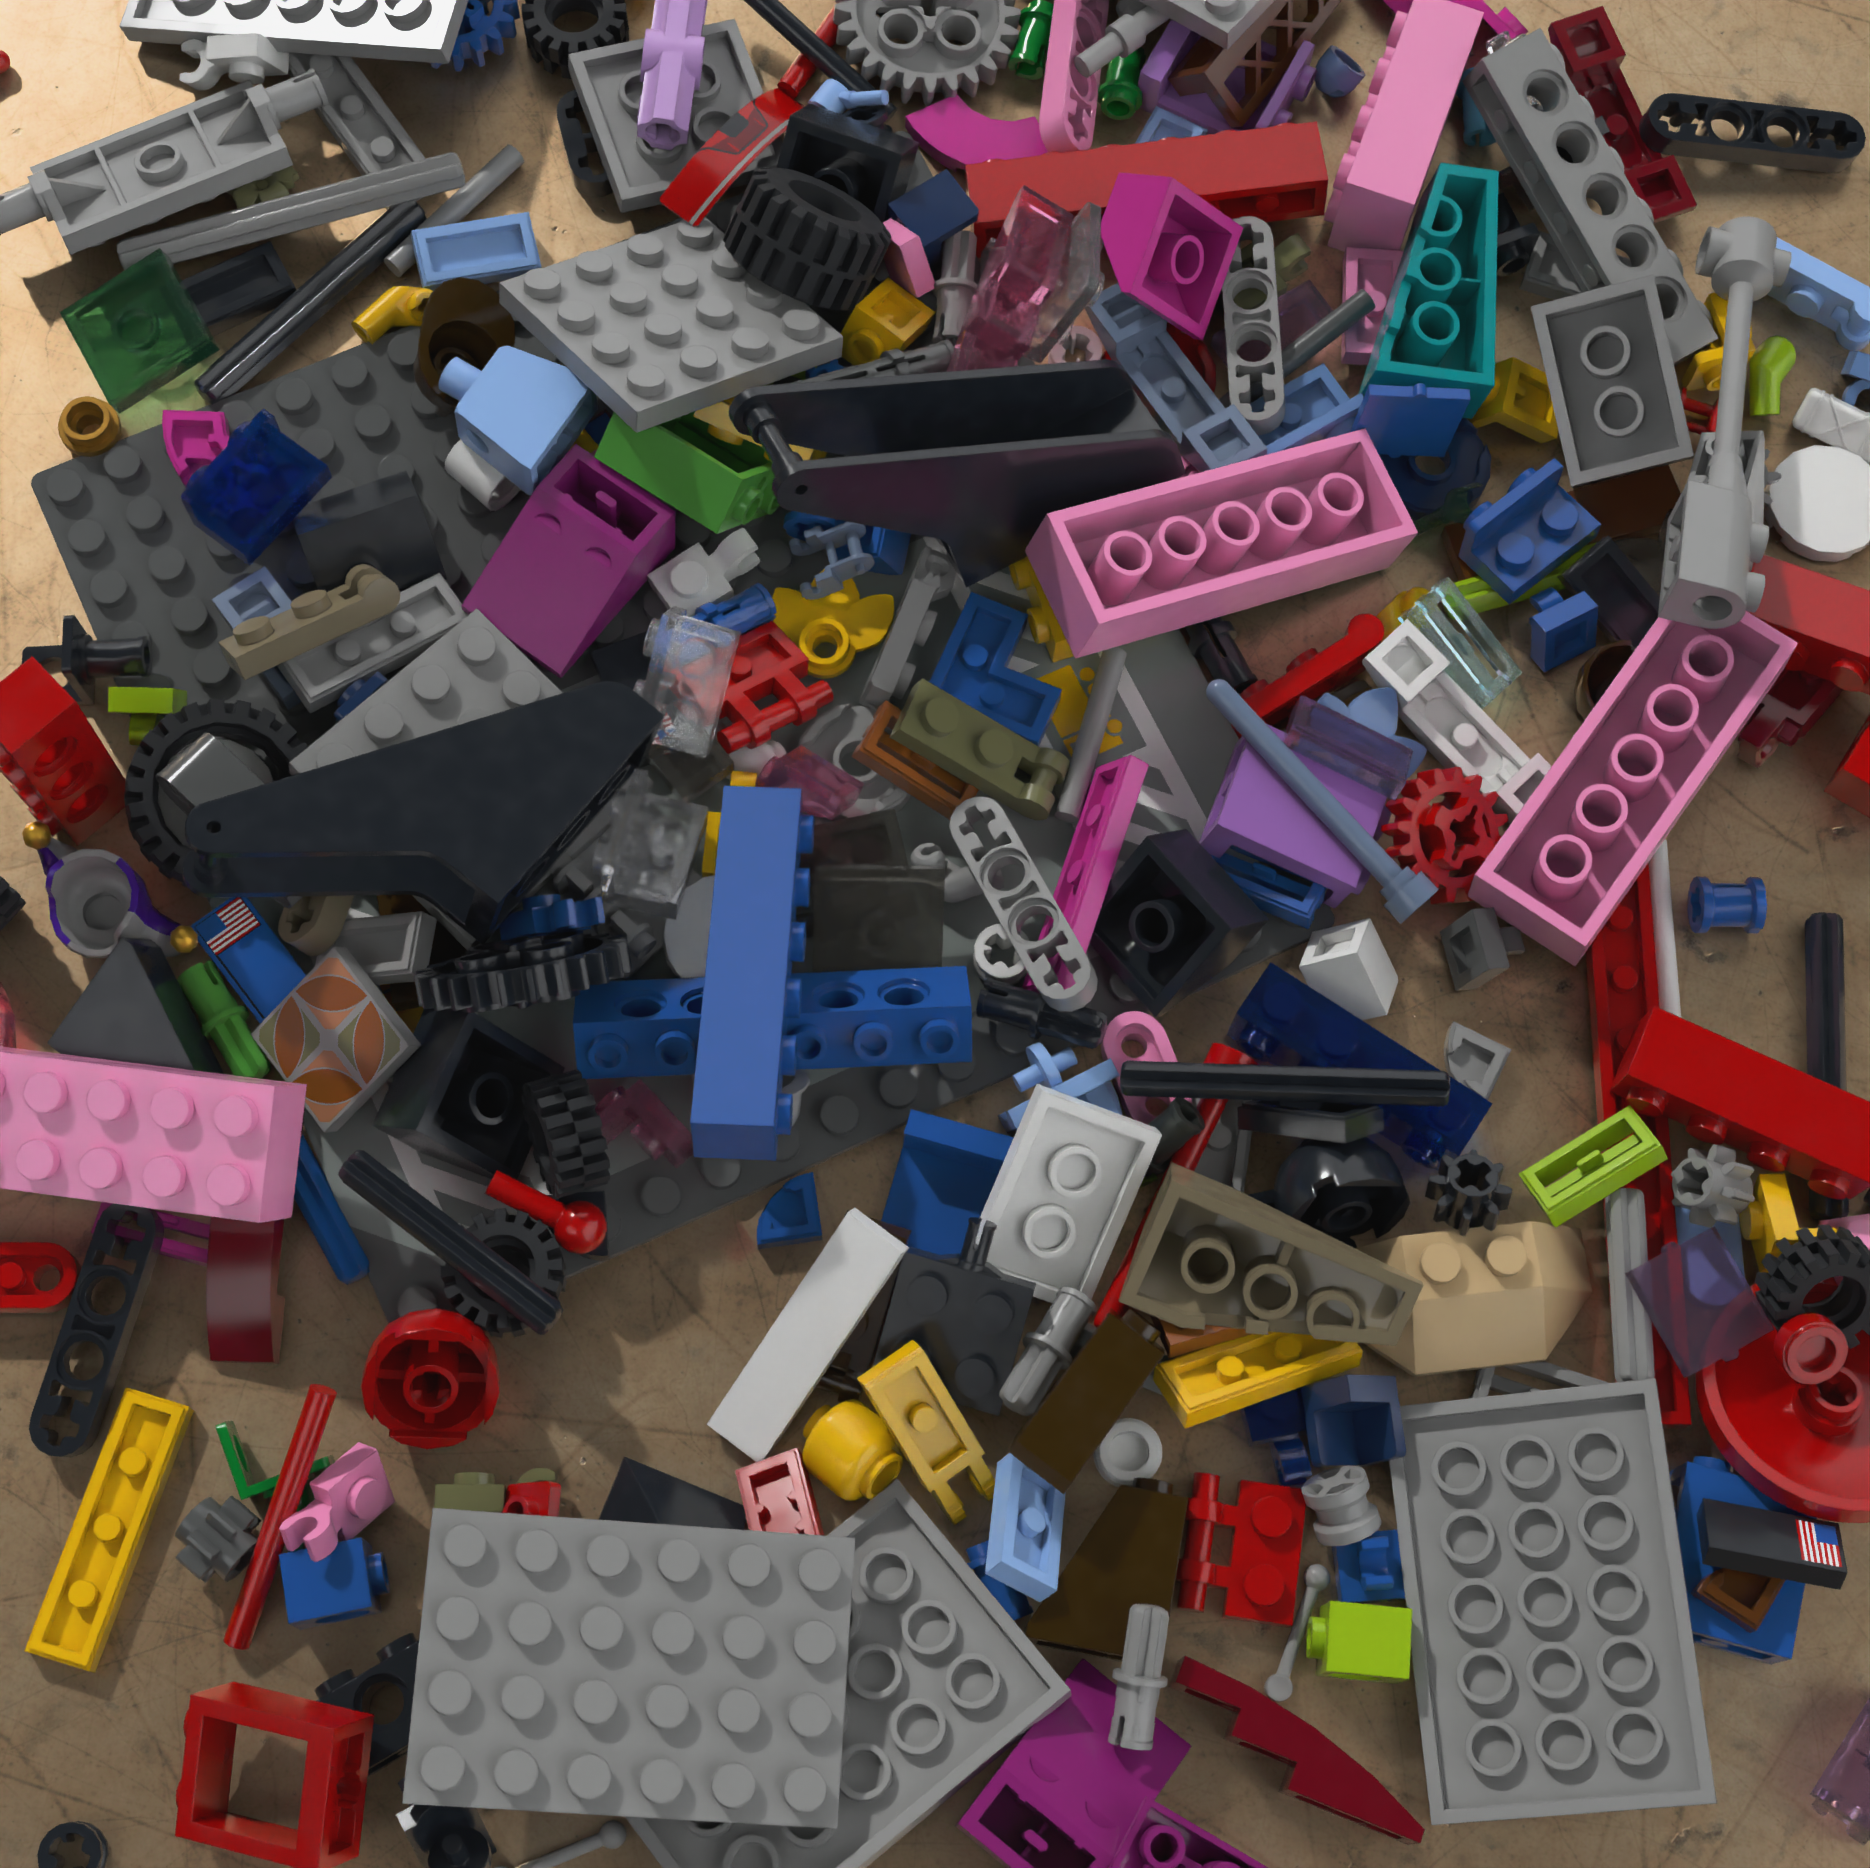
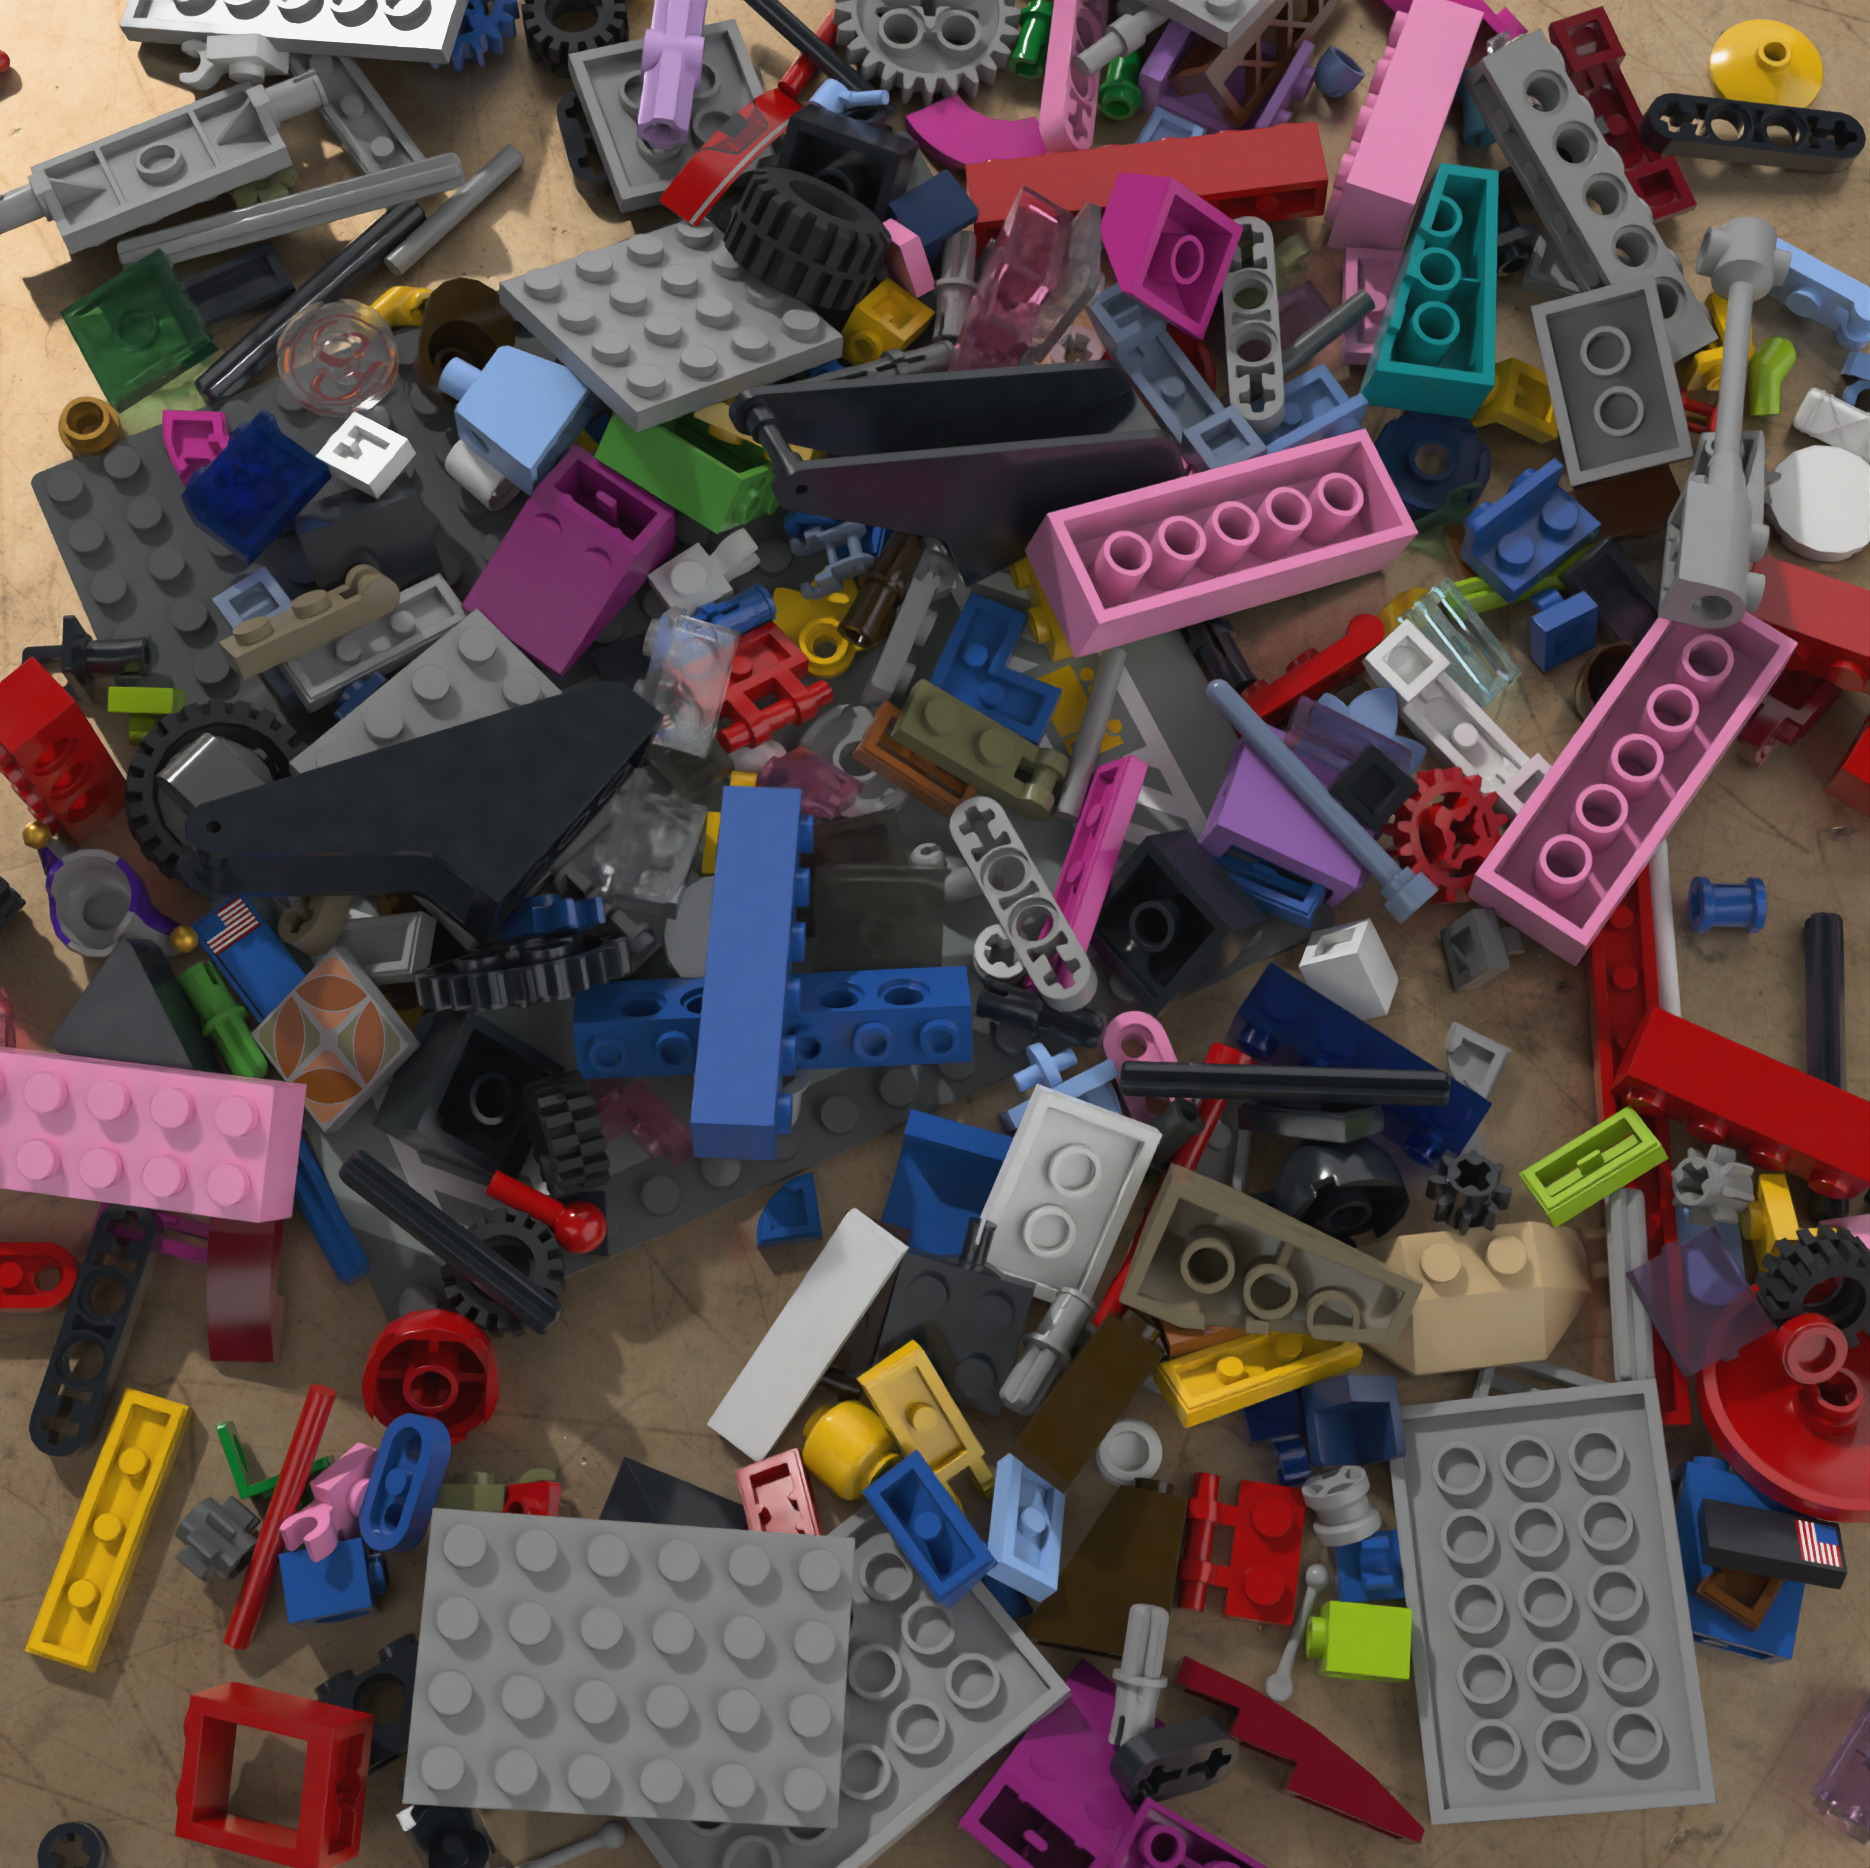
(337, 358): none -> clear tile
(365, 456): none -> white bracket
(404, 1483): none -> blue plate
(476, 250): light blue tile -> none
(881, 589): none -> dark brown axle
(930, 1529): none -> blue slope
(1174, 1760): none -> black beam
(1373, 786): none -> black tile
(1411, 418): blue piece -> none
(1744, 72): none -> yellow dish

